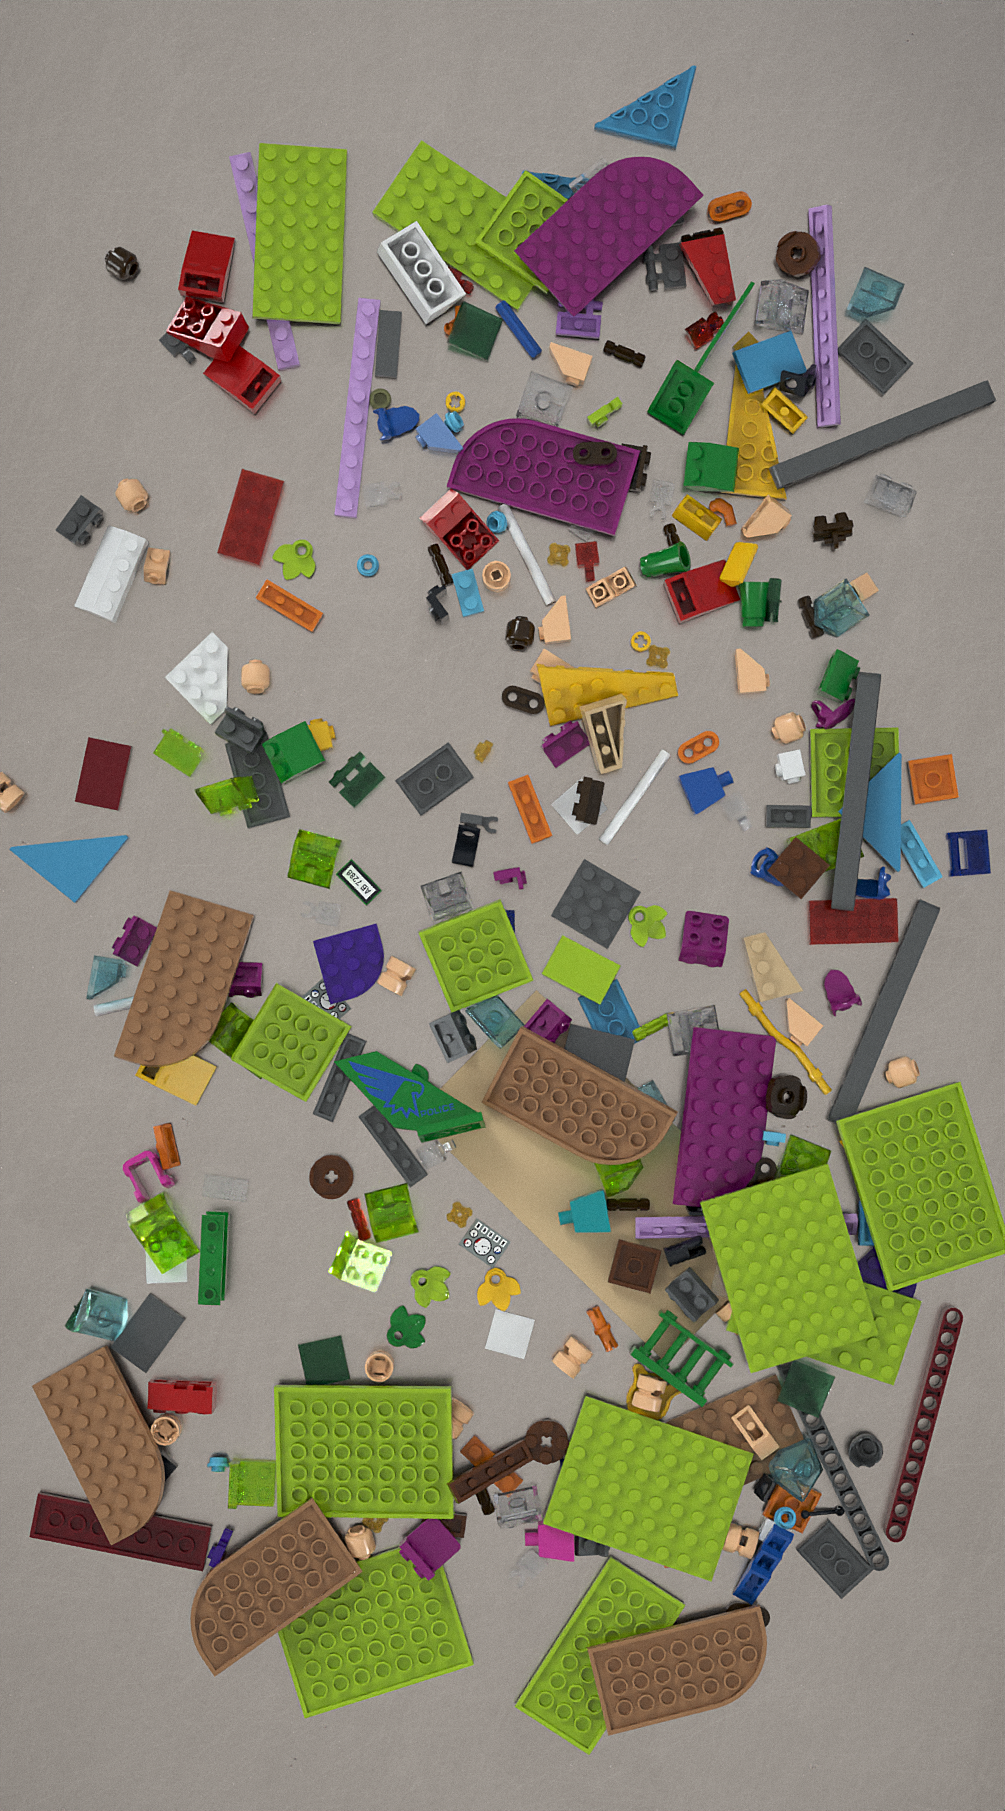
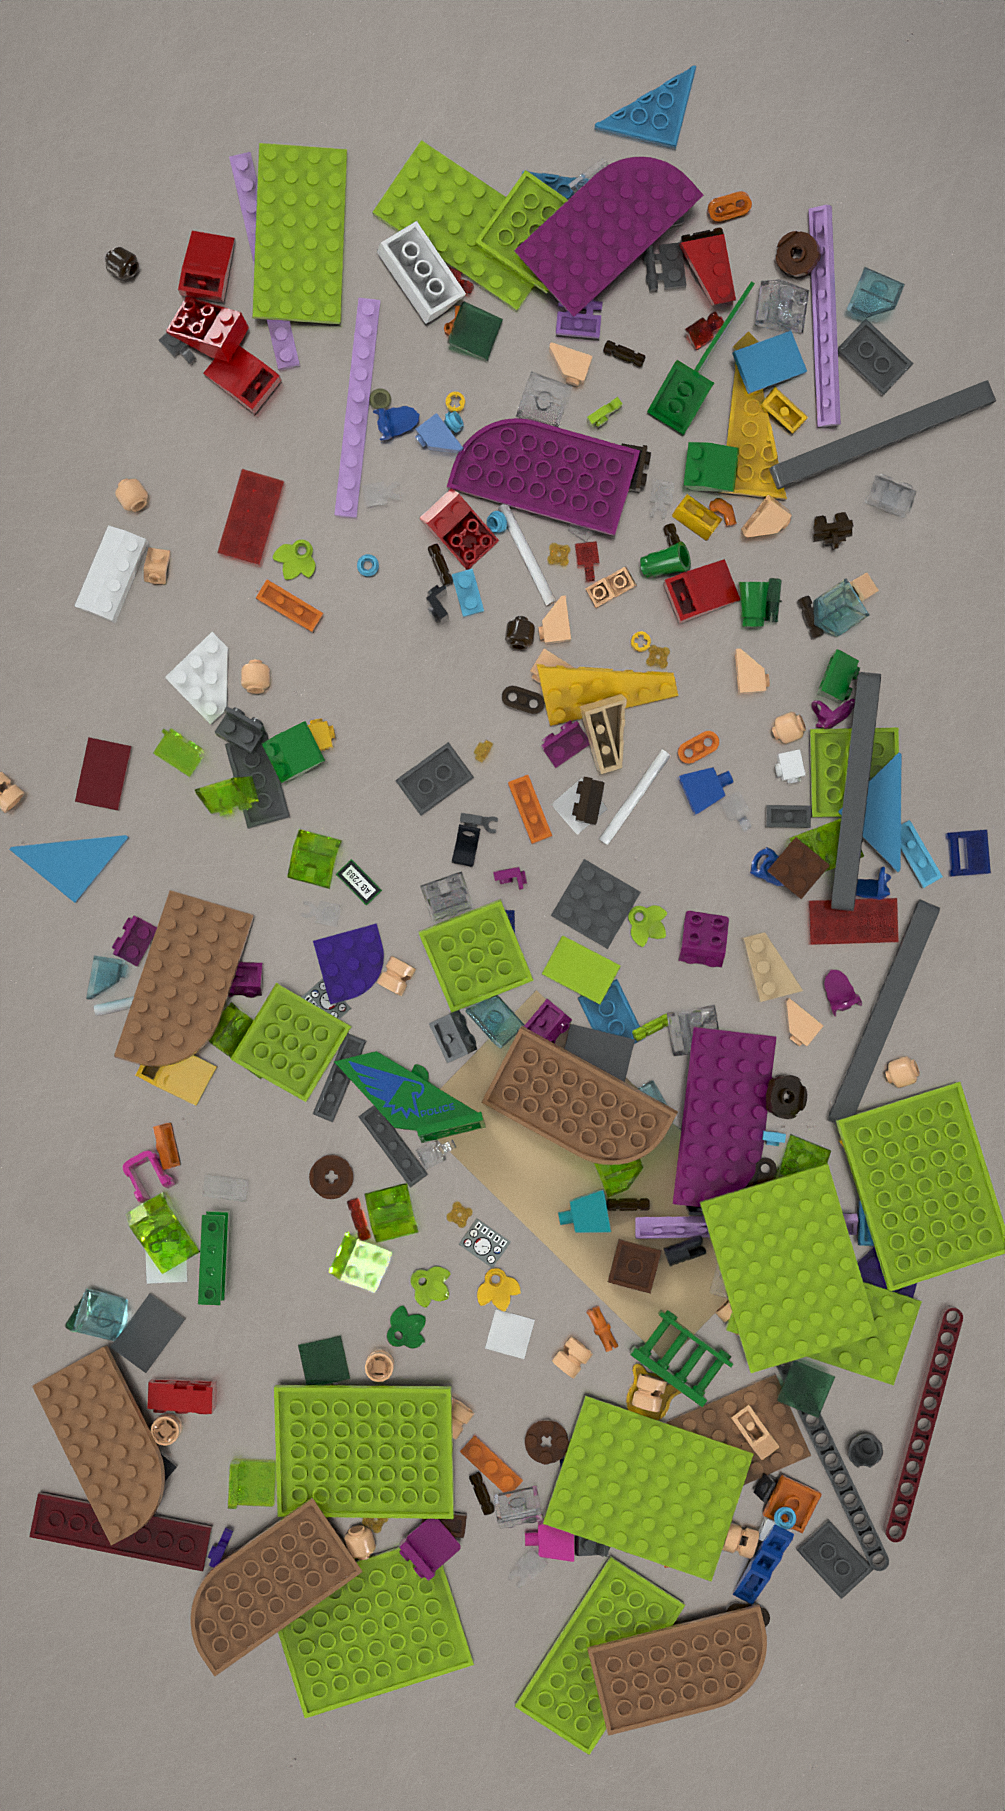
(80, 521): dark grey bracket -> none
(217, 1464): medium azure plate -> none
(362, 784): clear green plate -> none
(388, 344): dark grey tile -> none
(490, 1471): reddish brown plate -> none
(496, 576): light nougat wheel -> none
(518, 329): blue axle -> none
(594, 455): dark brown plate -> none
(691, 1294): dark grey bracket -> none
(738, 563): yellow slope -> none
(756, 1010): yellow bar -> none
(796, 1468): clear light blue slope -> none
(804, 382): black bracket -> none
(838, 1511): black hinge -> none
(932, 779): orange plate -> none

